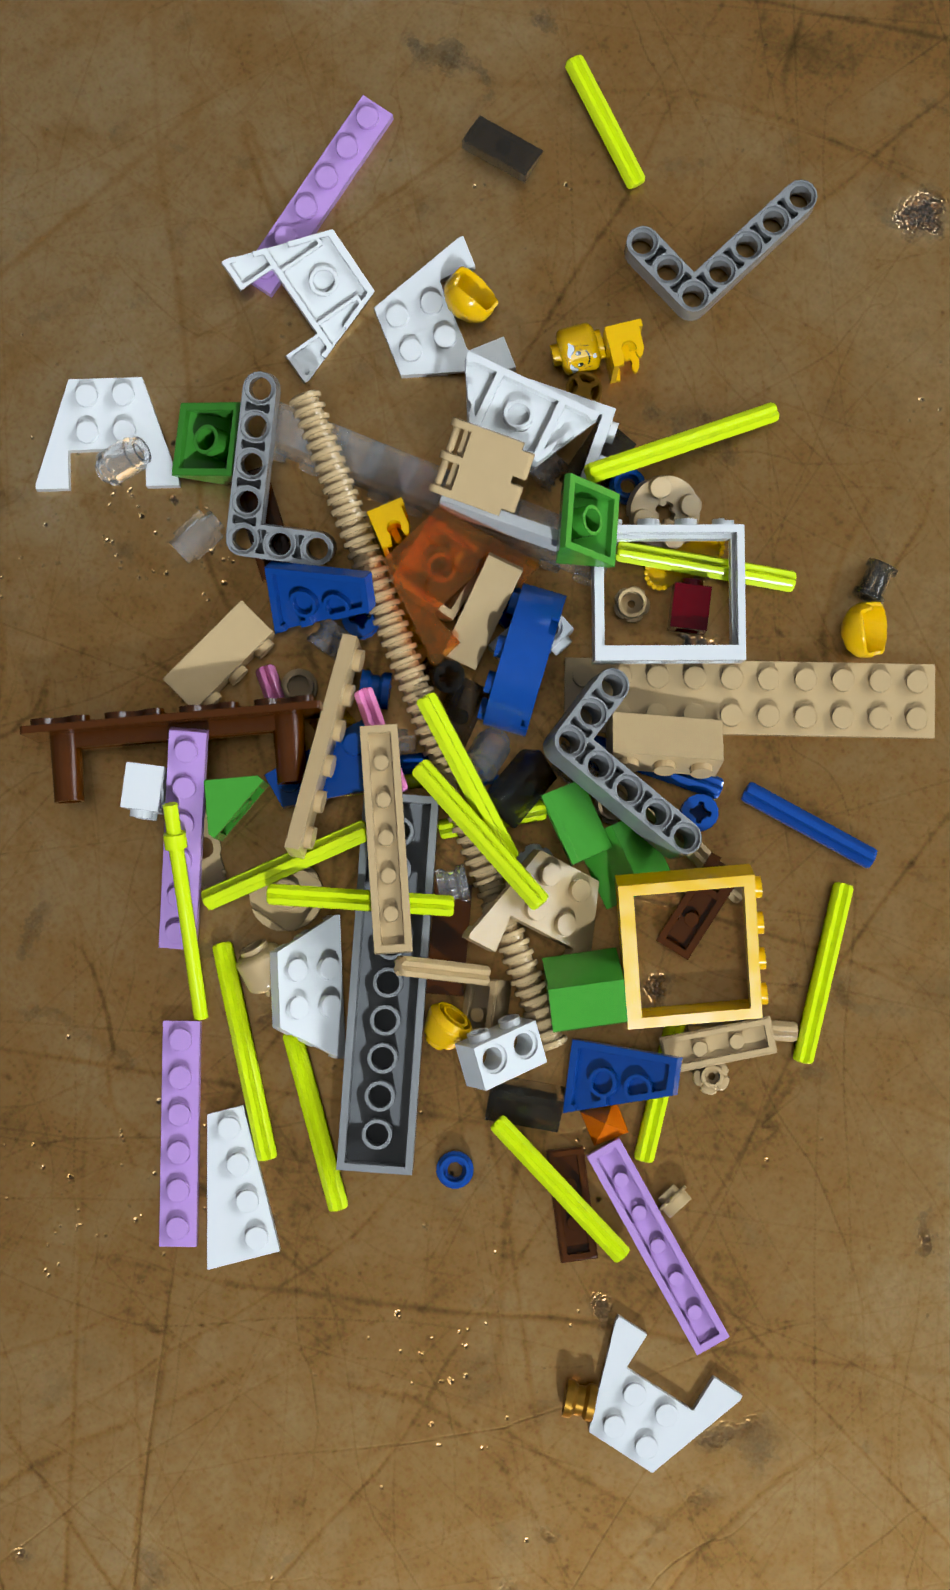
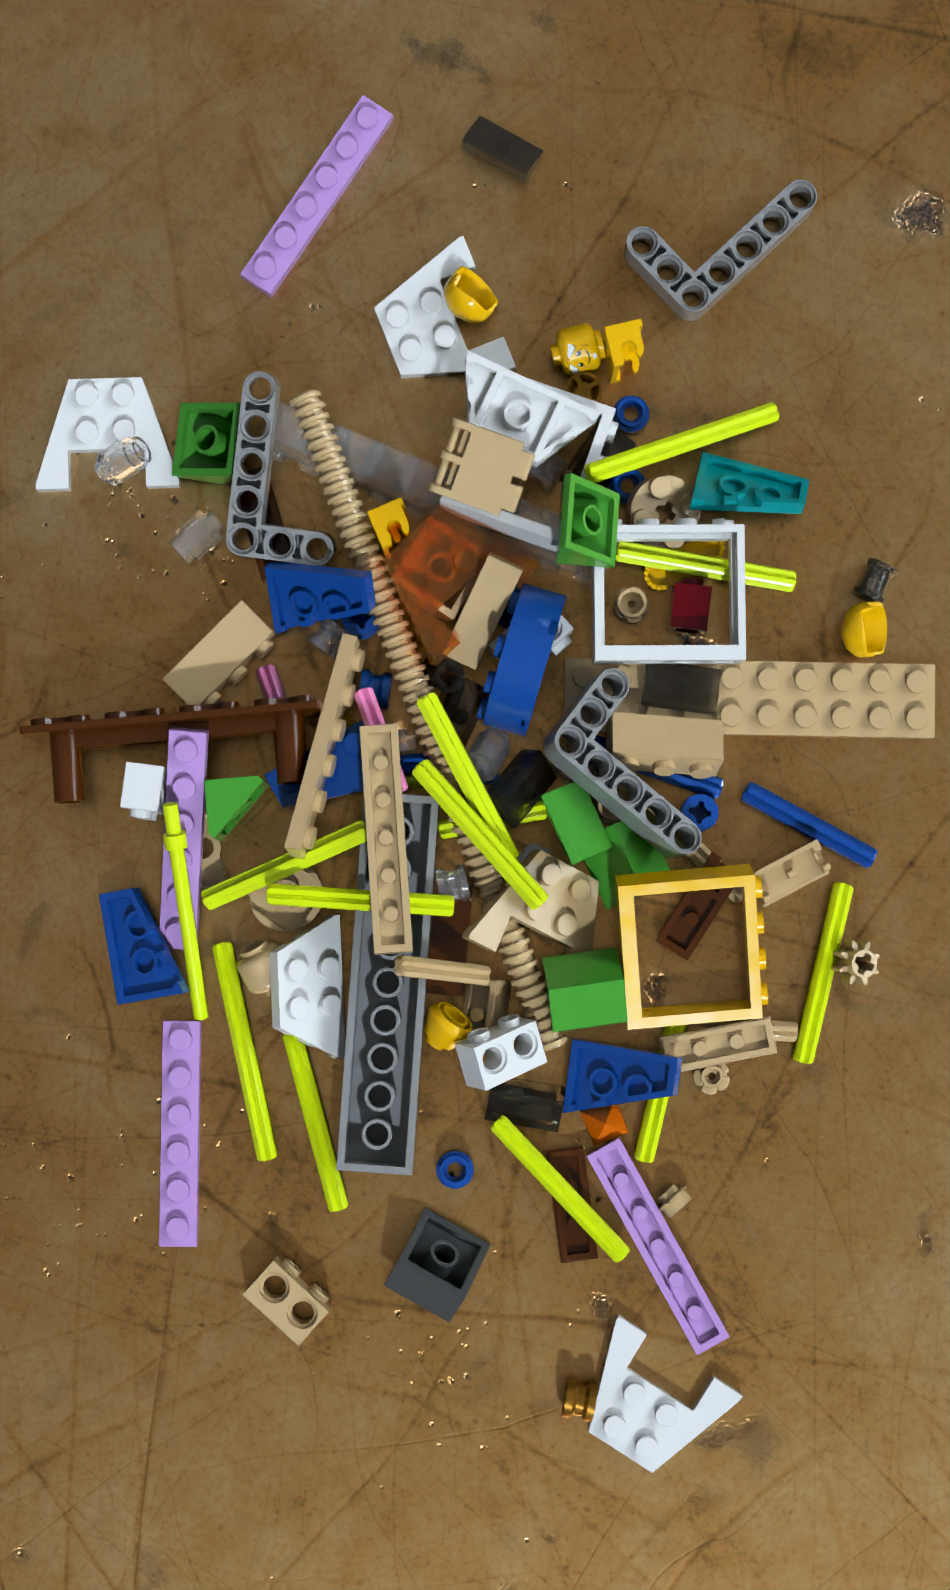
(137, 950): none -> blue wing
(237, 1200): white wing -> none
(280, 1307): none -> tan brick
(299, 683): tan plate -> none
(320, 282): white wing -> none
(437, 1265): none -> dark grey slope
(605, 121): neon yellow axle -> none
(637, 405): none -> blue plate
(681, 687): none -> clear smoke slope
(744, 487): none -> teal wing
(792, 872): none -> tan hinge
(859, 971): none -> tan gear

